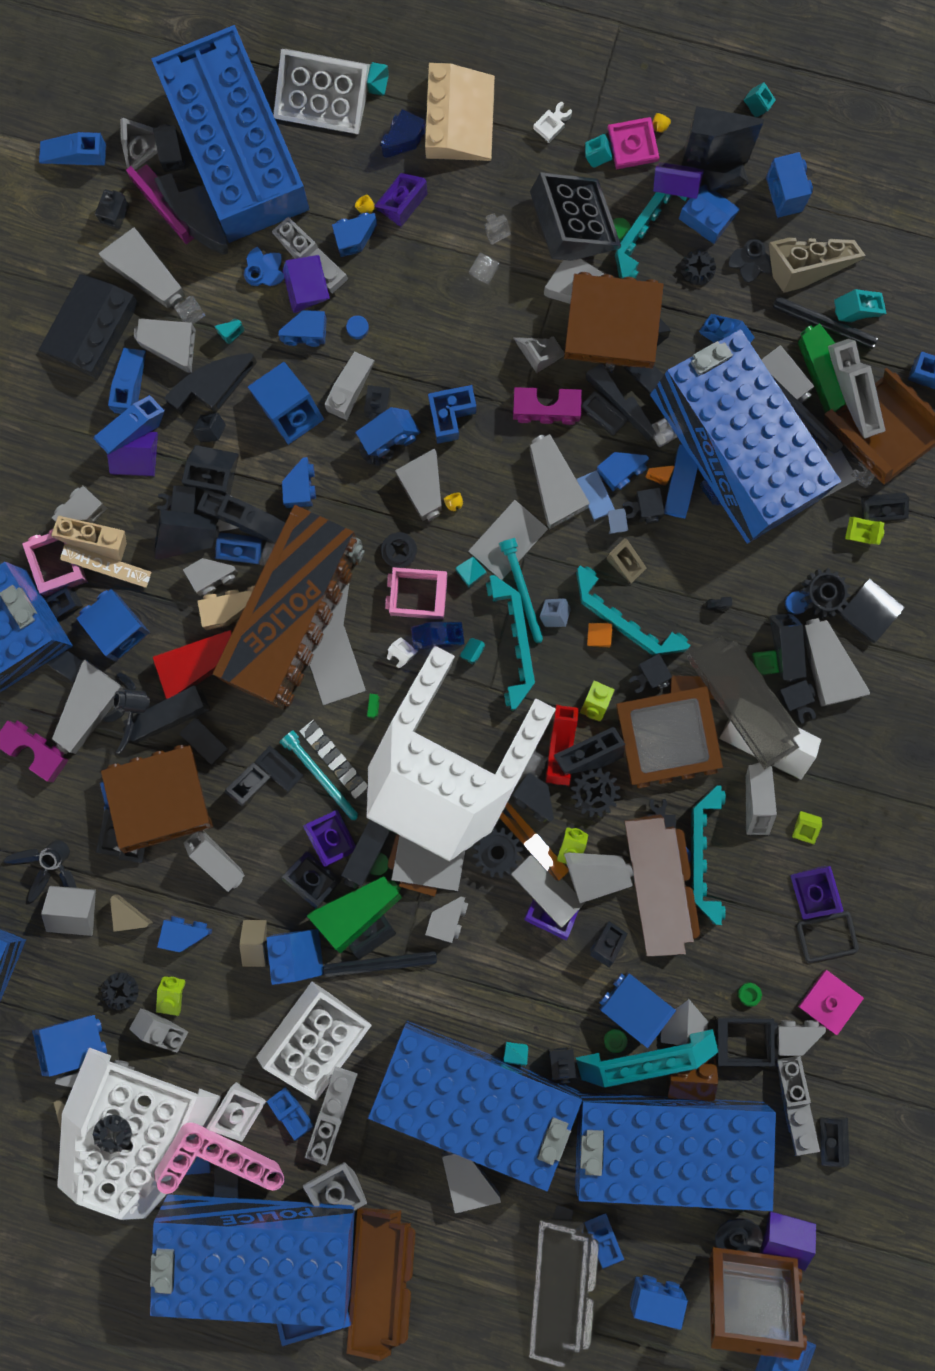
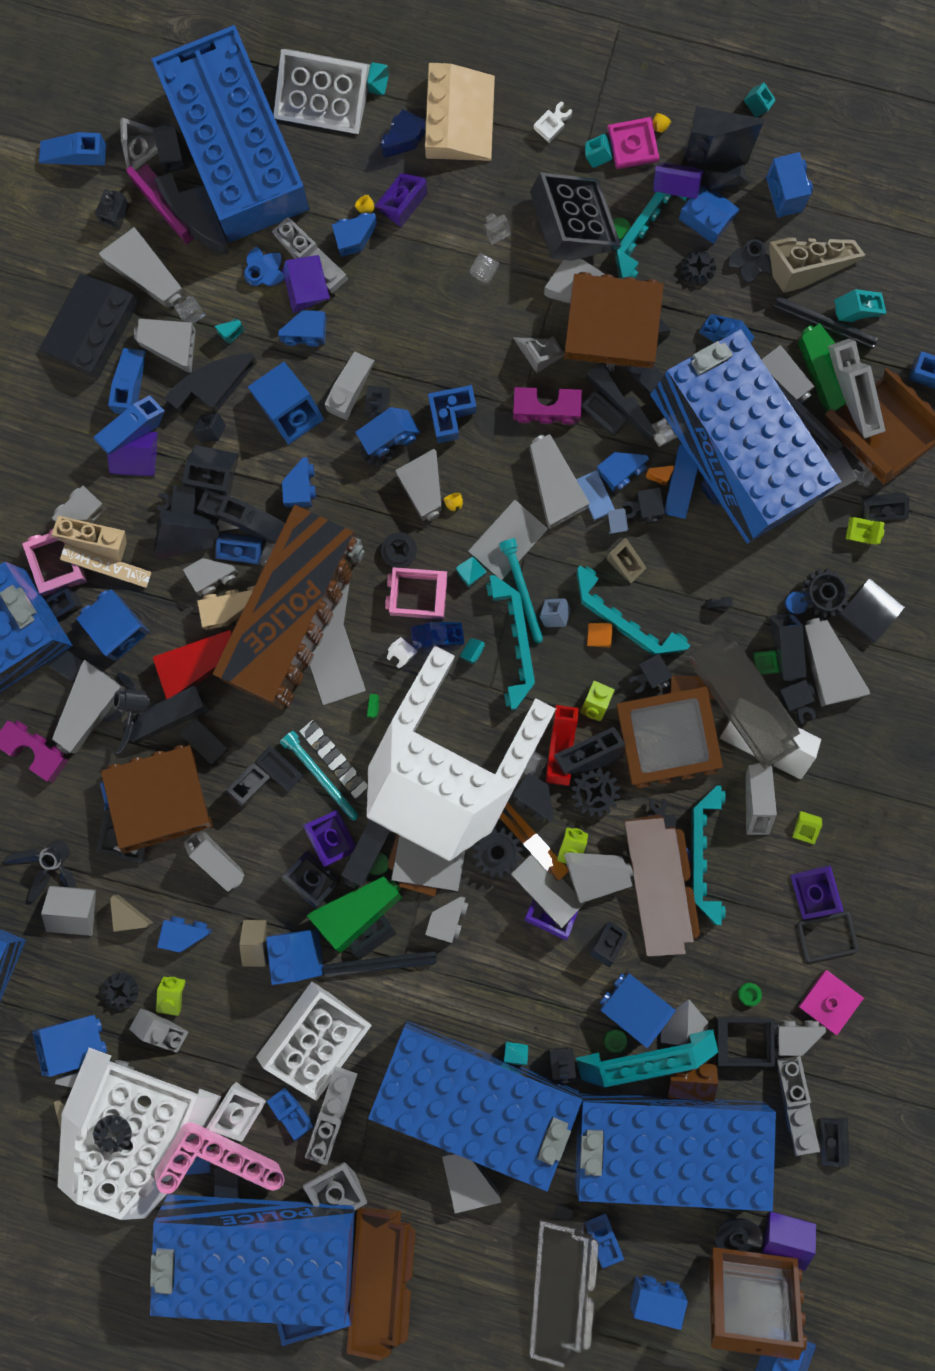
(357, 327): blue tile -> none

